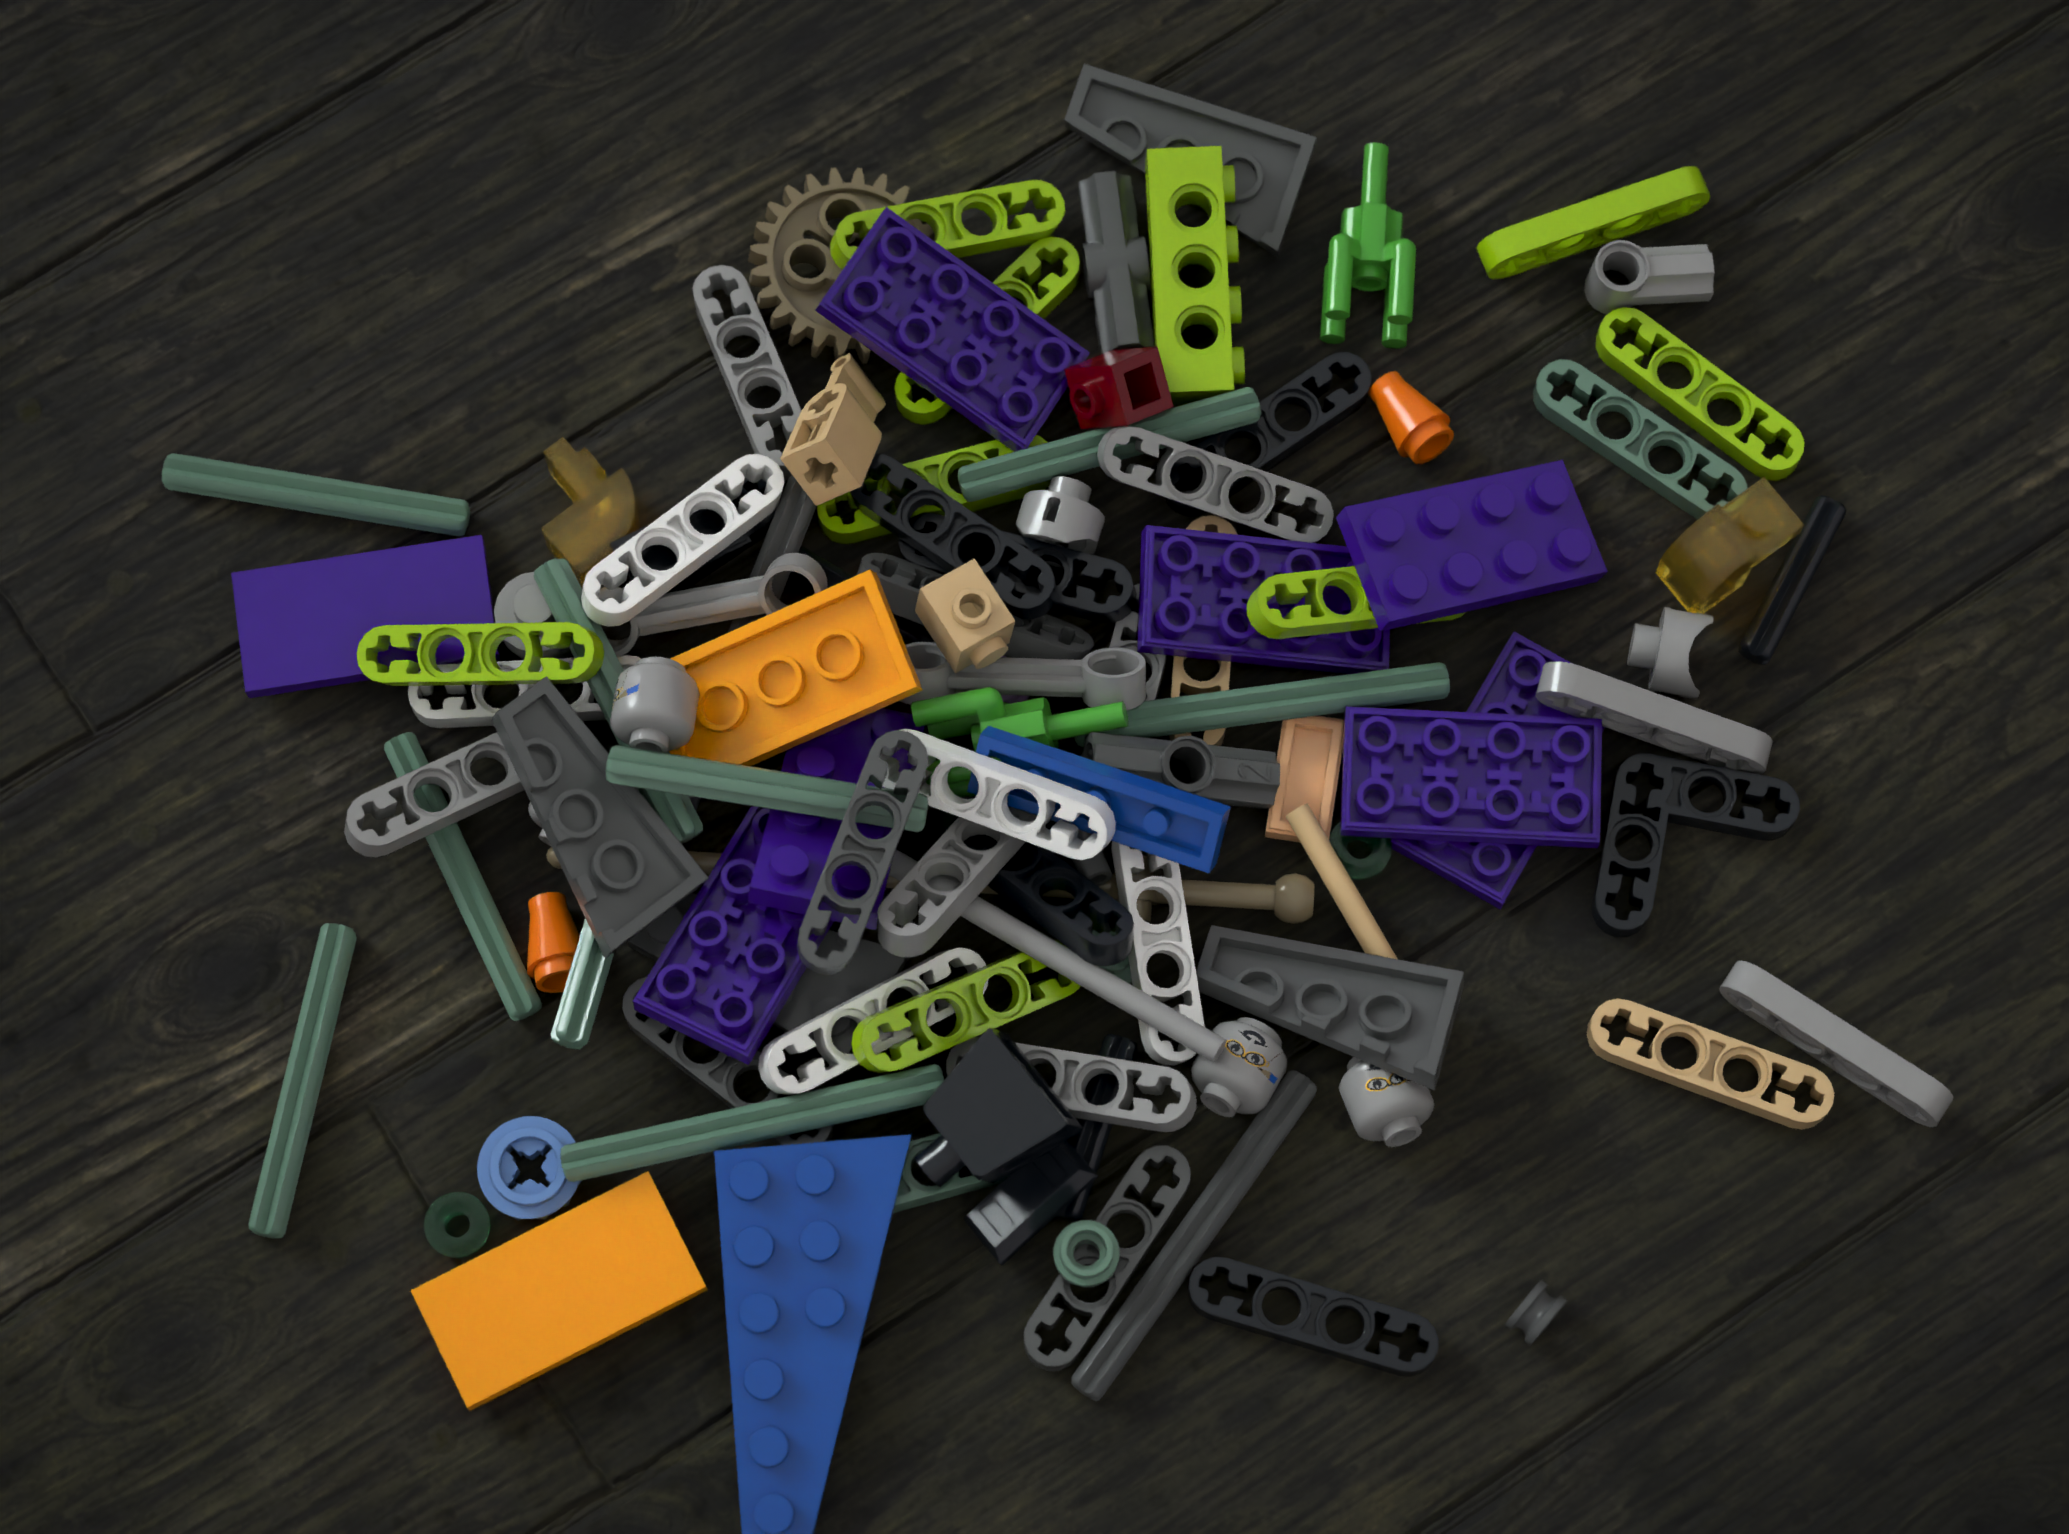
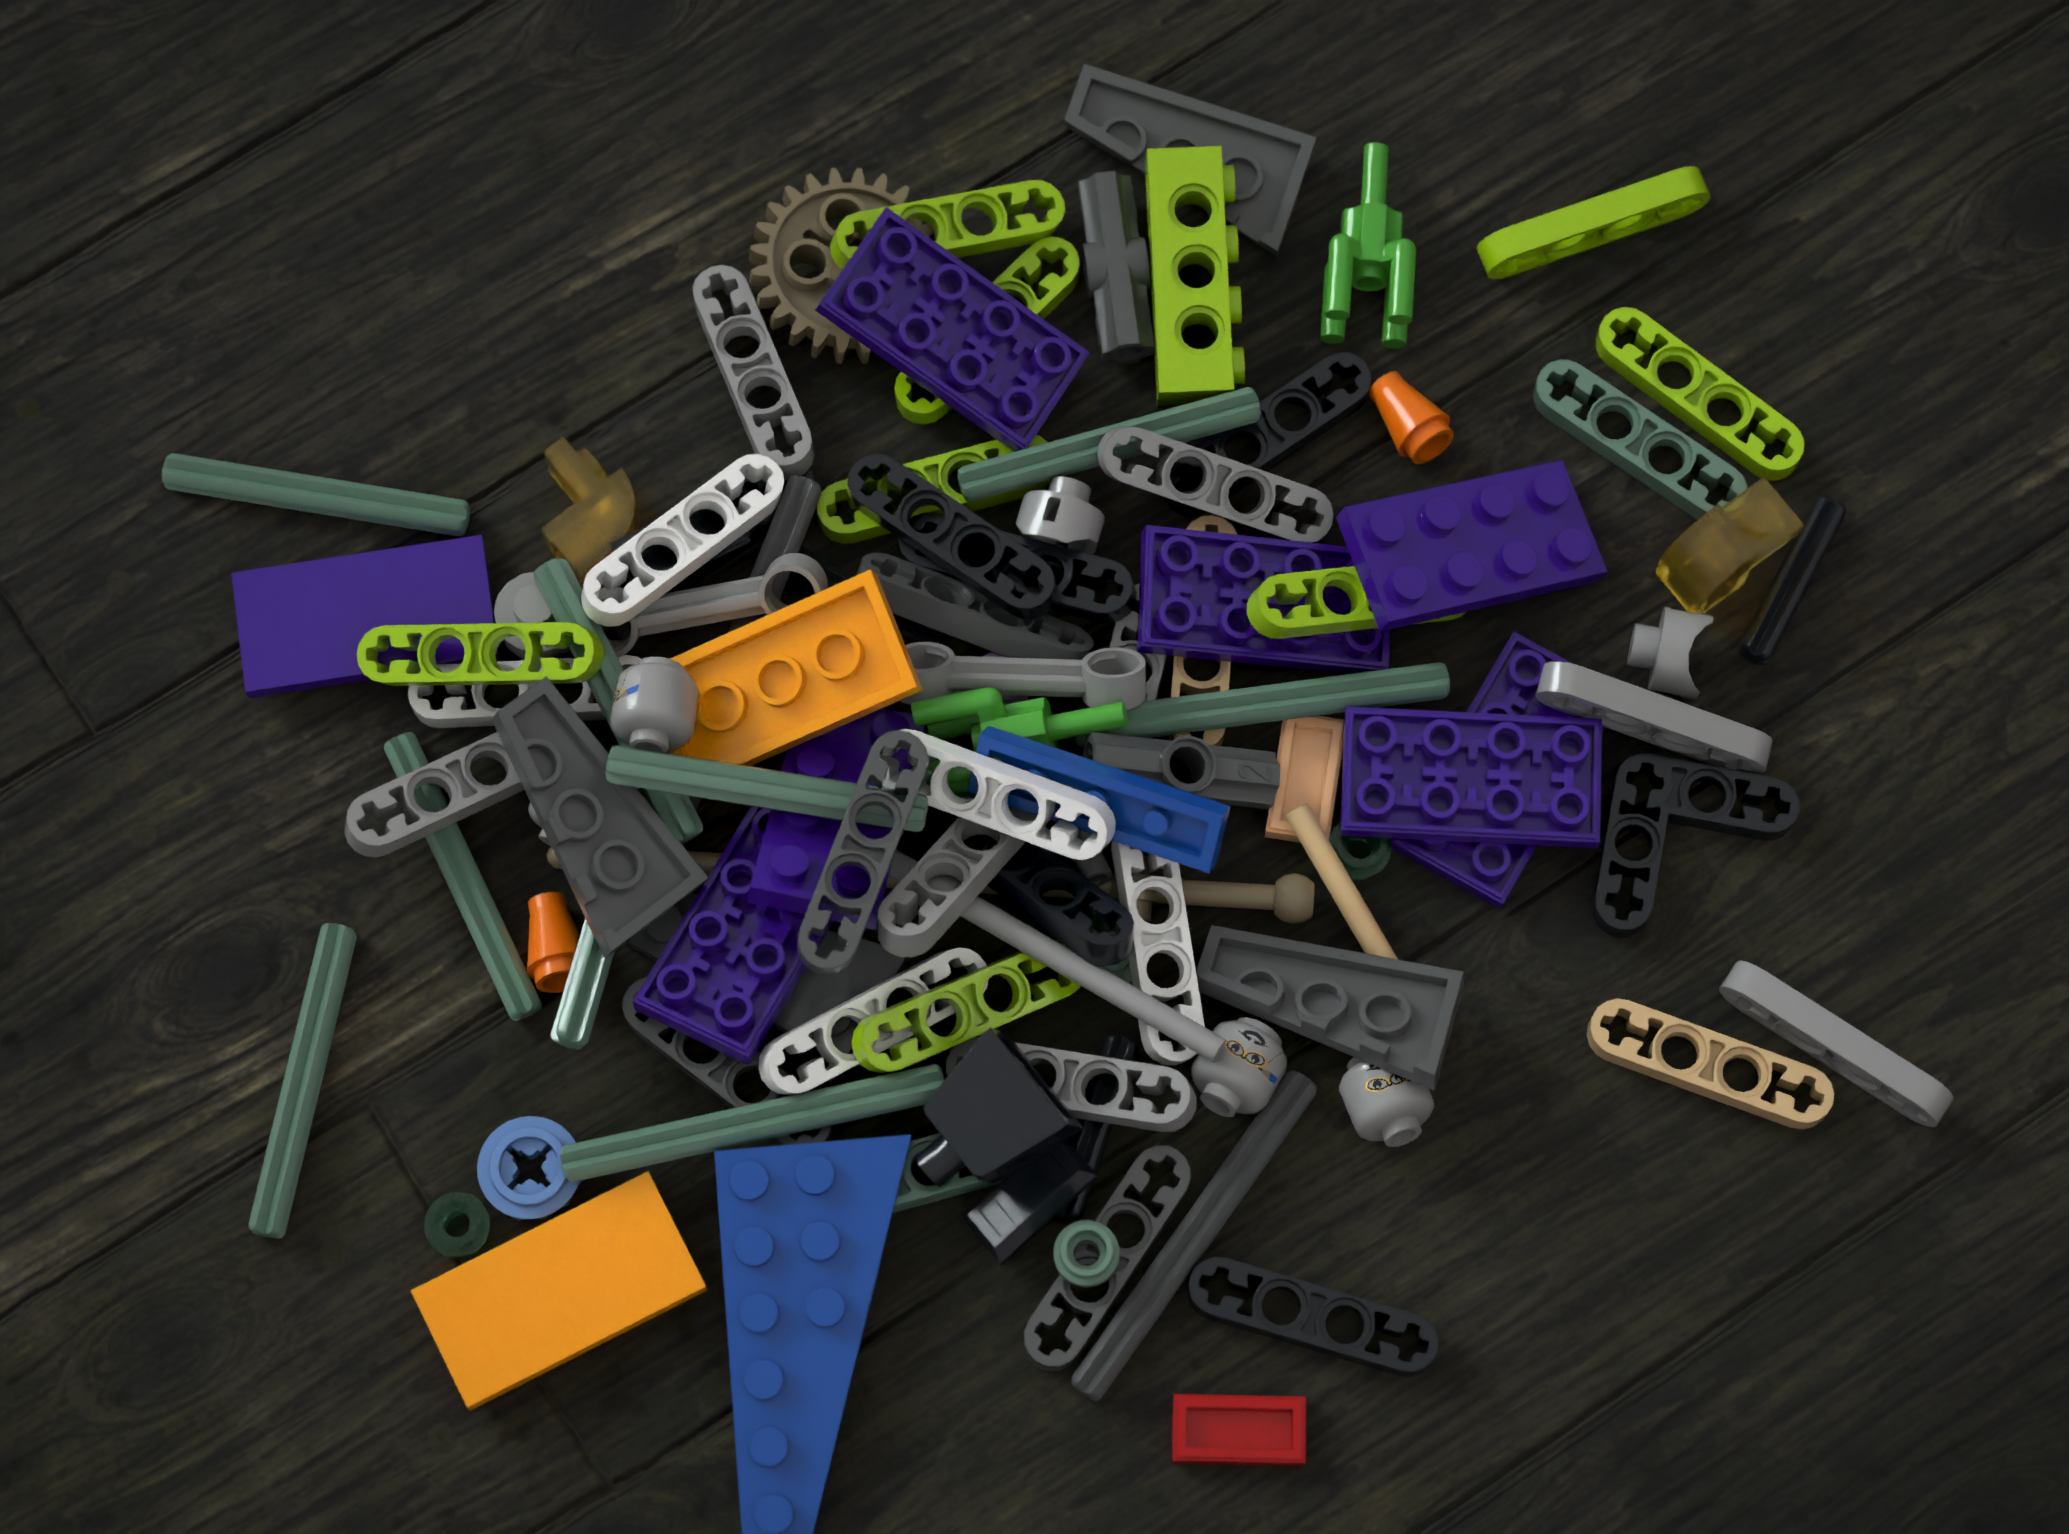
(836, 434): tan piece -> none
(966, 617): tan brick -> none
(1118, 388): dark red brick -> none
(1239, 1430): none -> red tile
(1535, 1312): dark grey bush -> none
(1654, 275): light grey piece -> none

